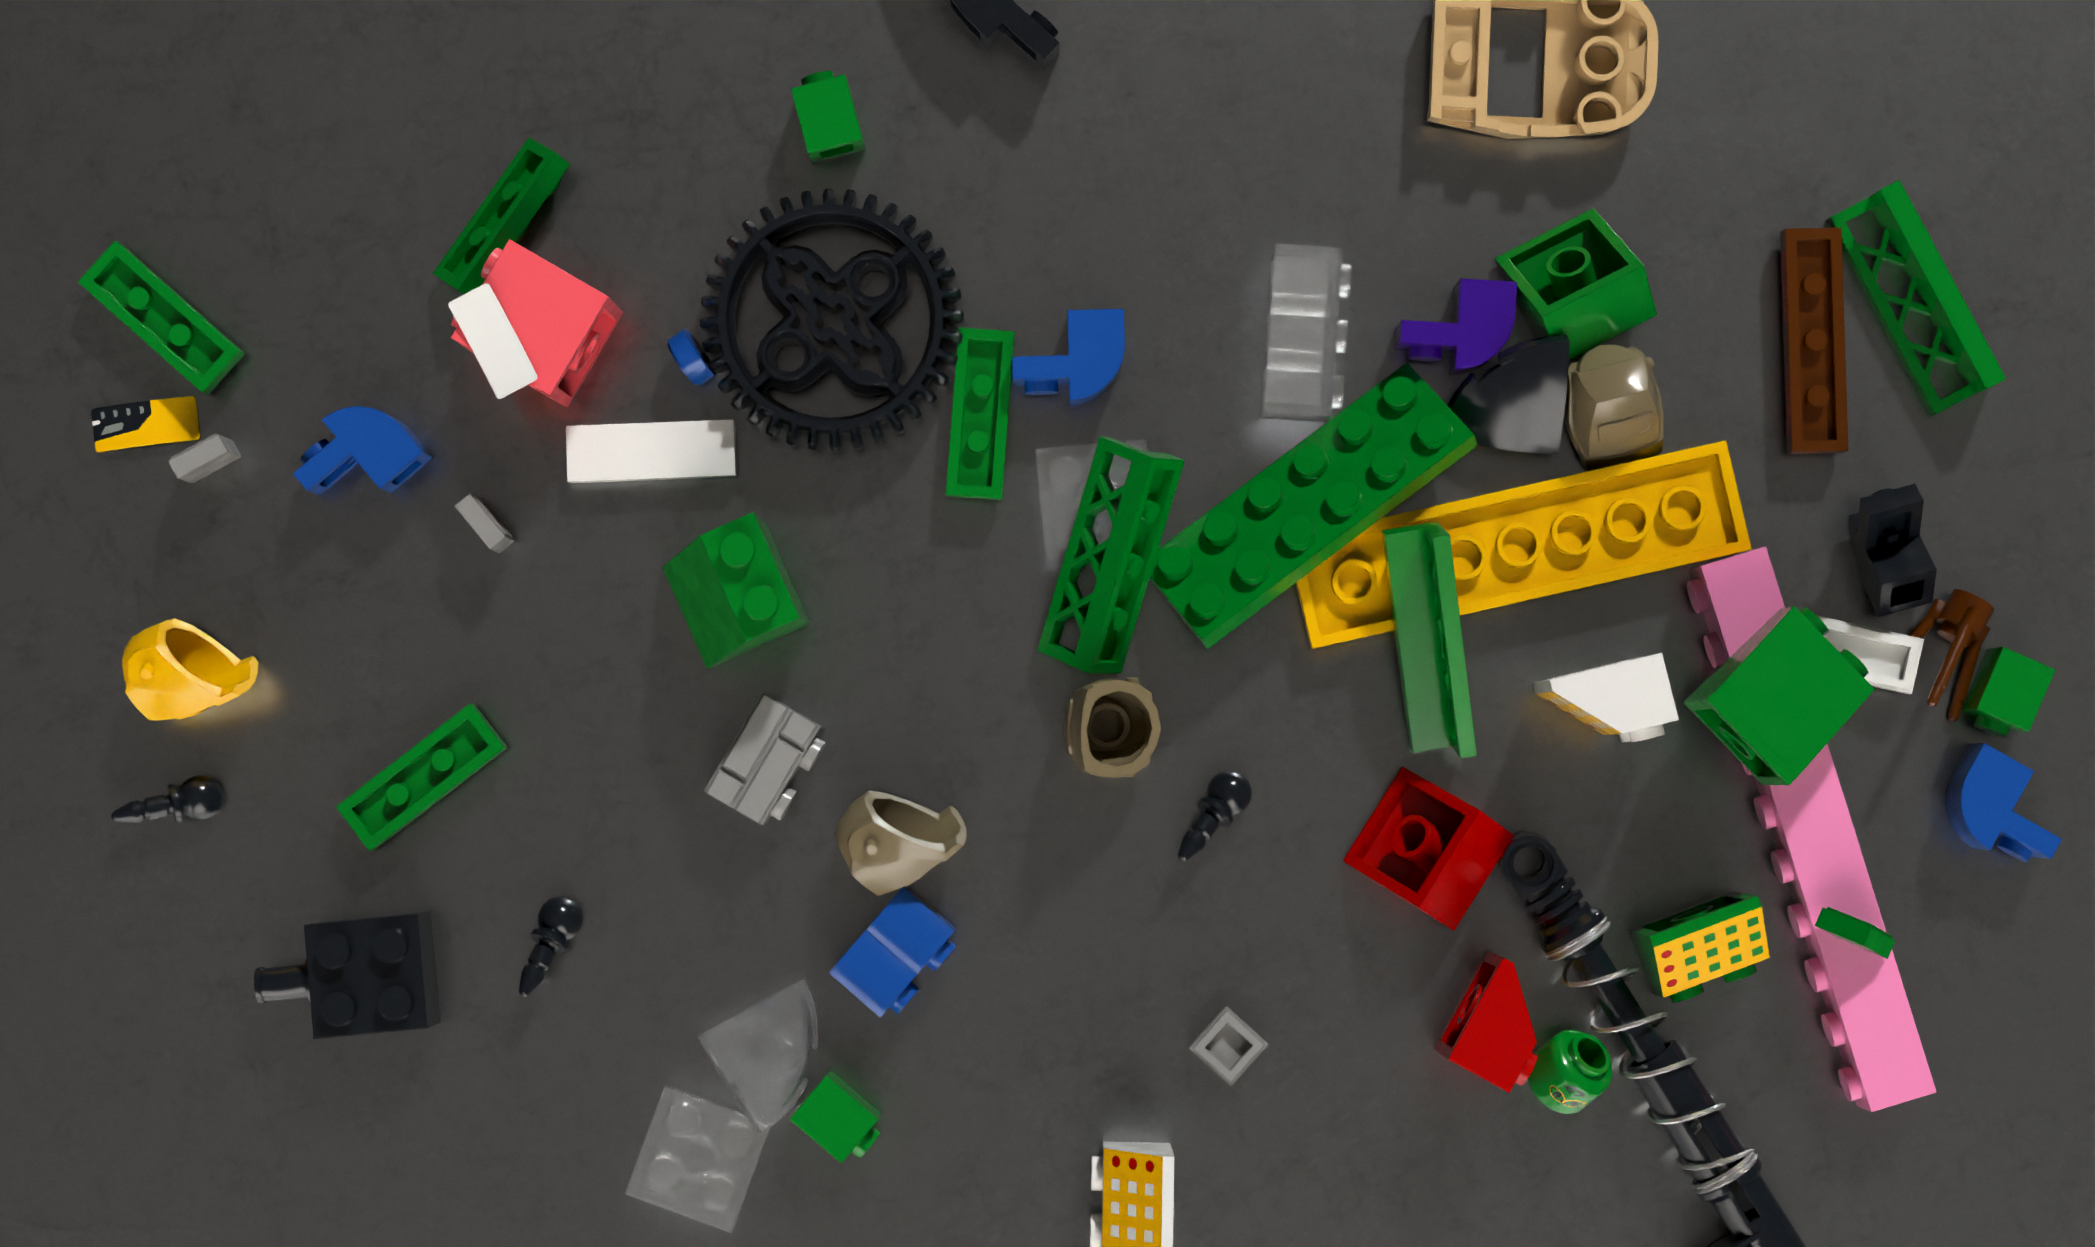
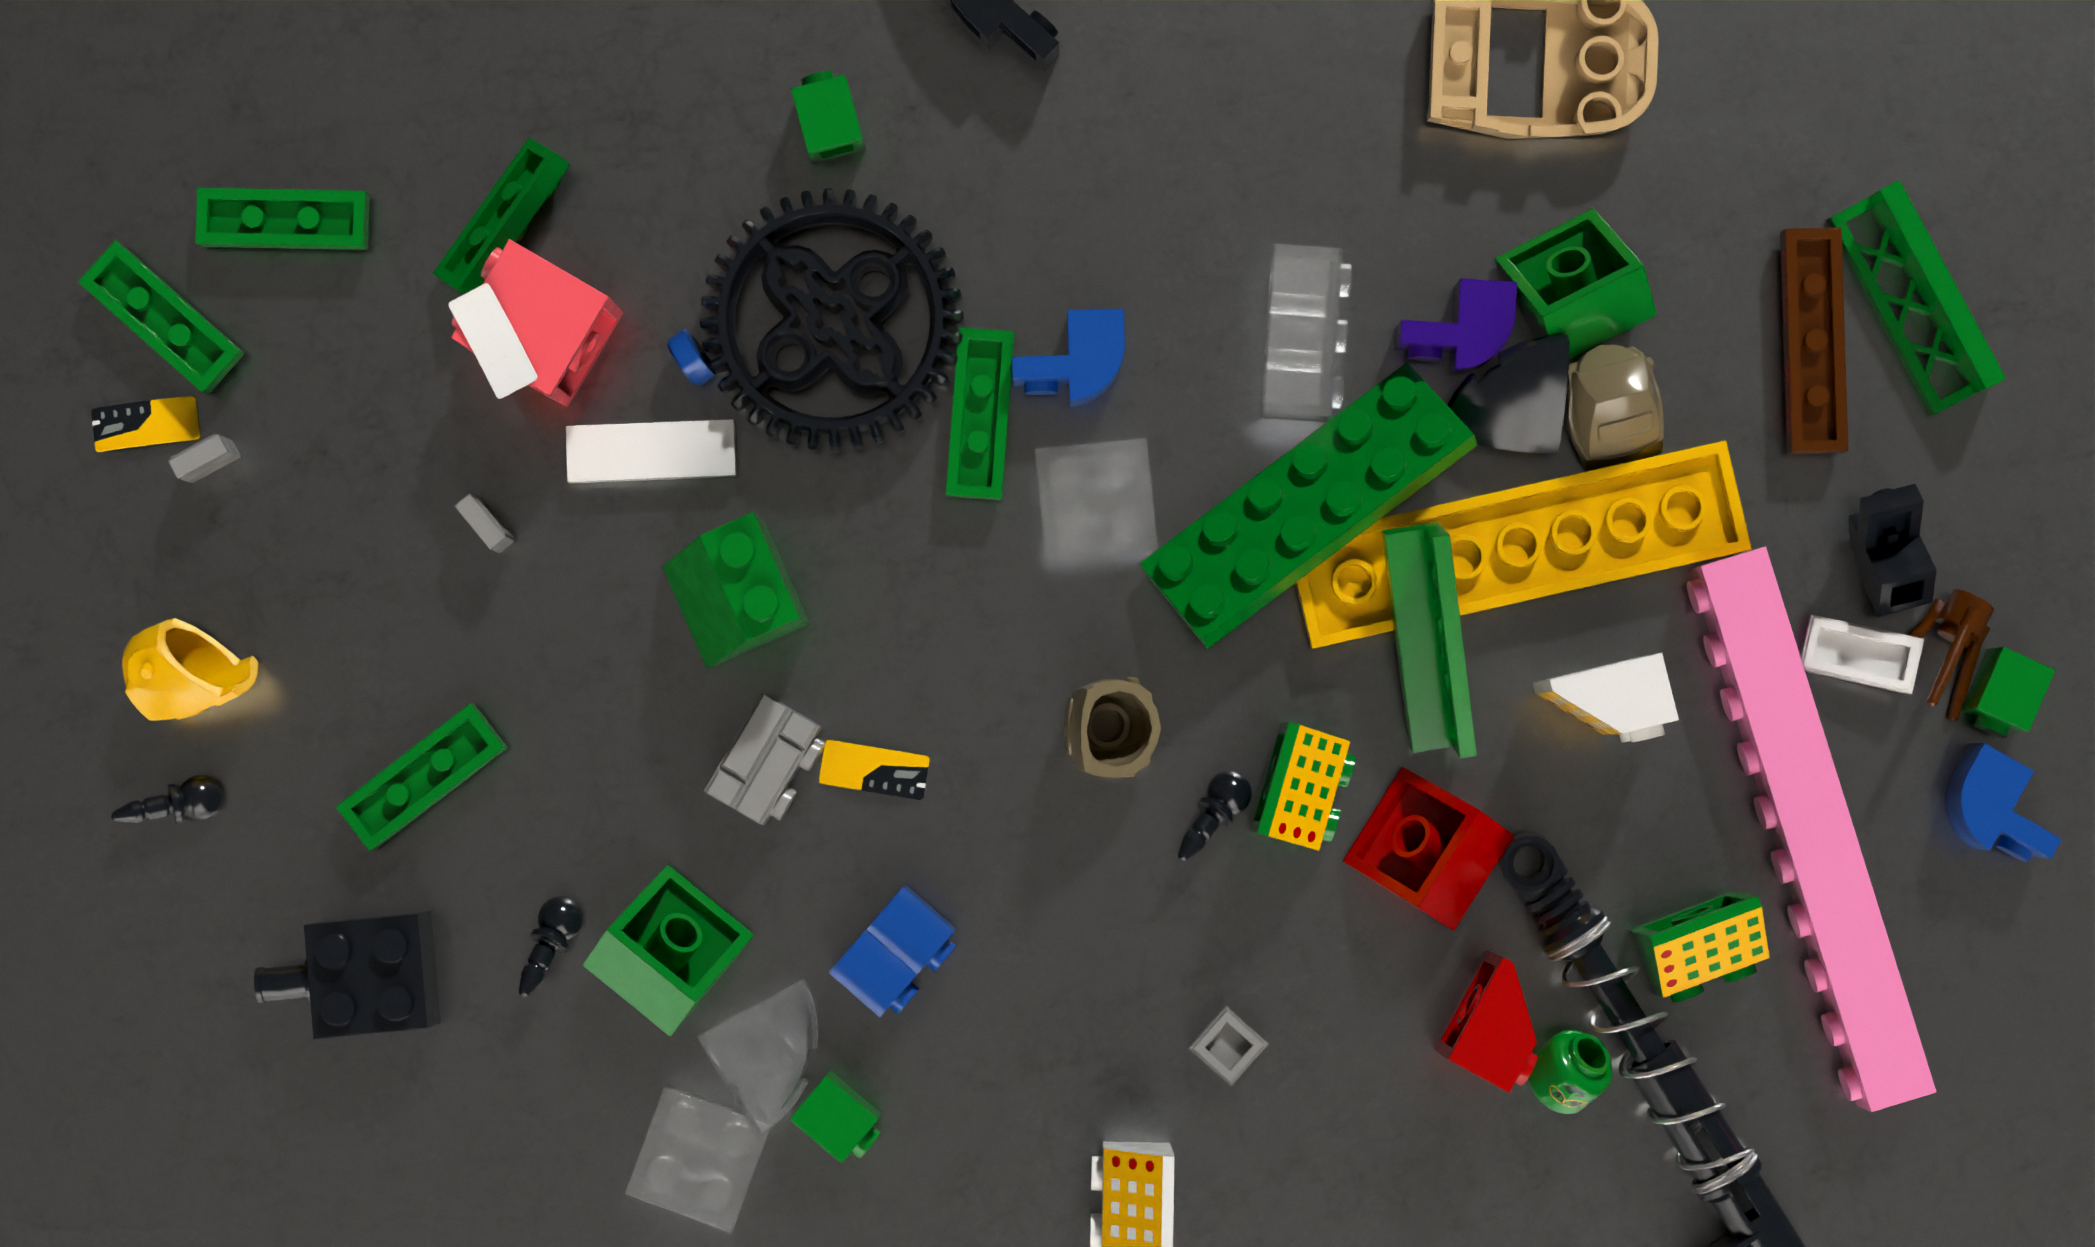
(282, 218): none -> green plate
(367, 438): blue brick -> none
(667, 950): none -> green slope
(874, 769): none -> yellow sticker
(896, 840): dark tan helmet -> none
(1126, 561): green fence -> none
(1302, 786): none -> slope
(1782, 696): green slope -> none
(1855, 931): green tile -> none

